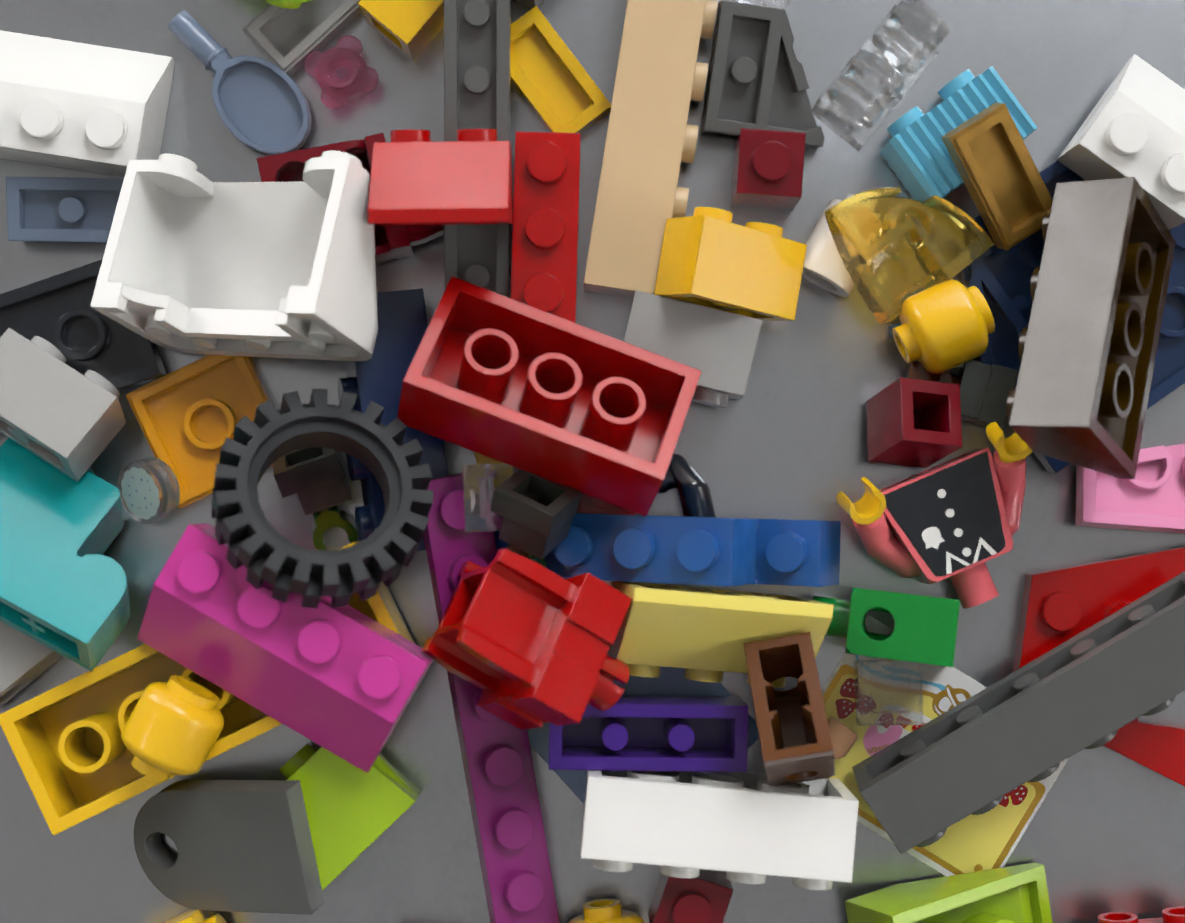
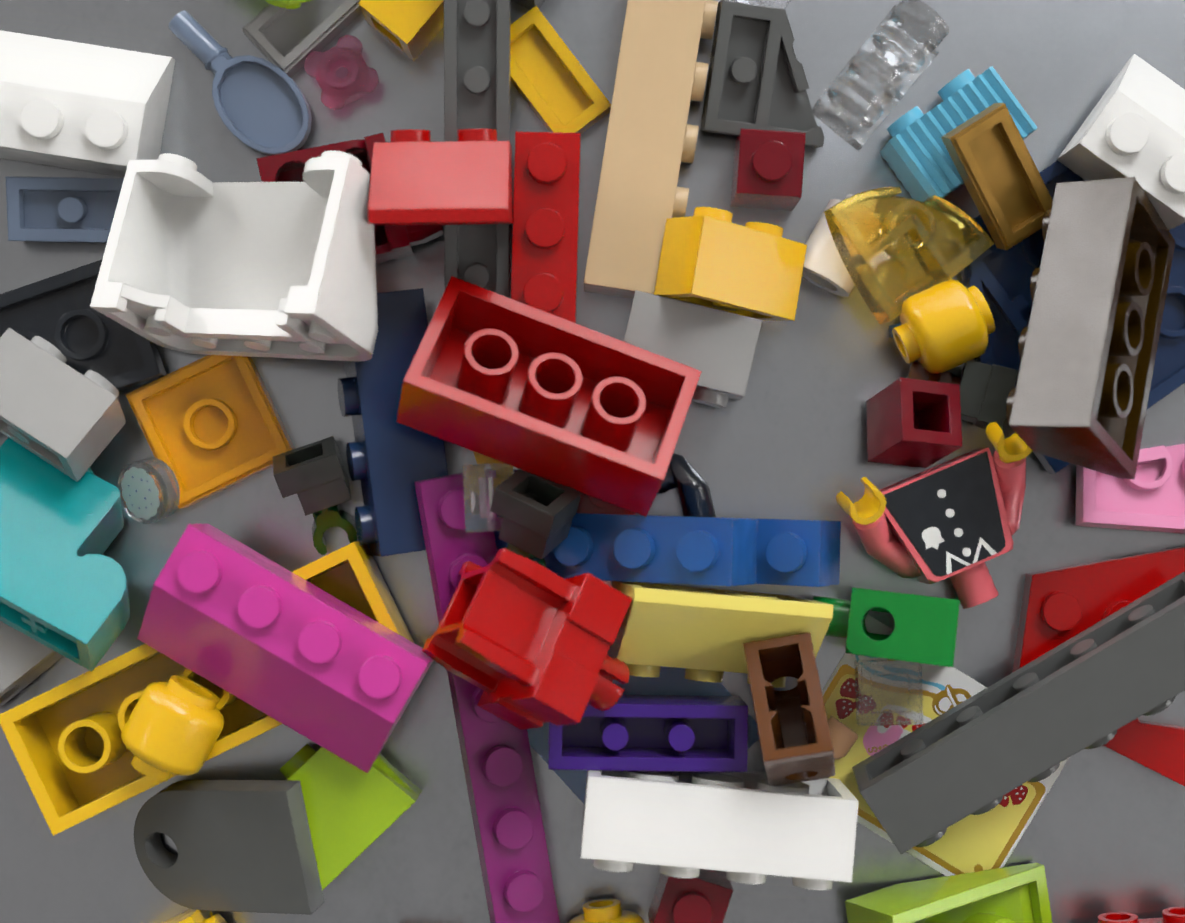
(296, 567): black tyre -> none

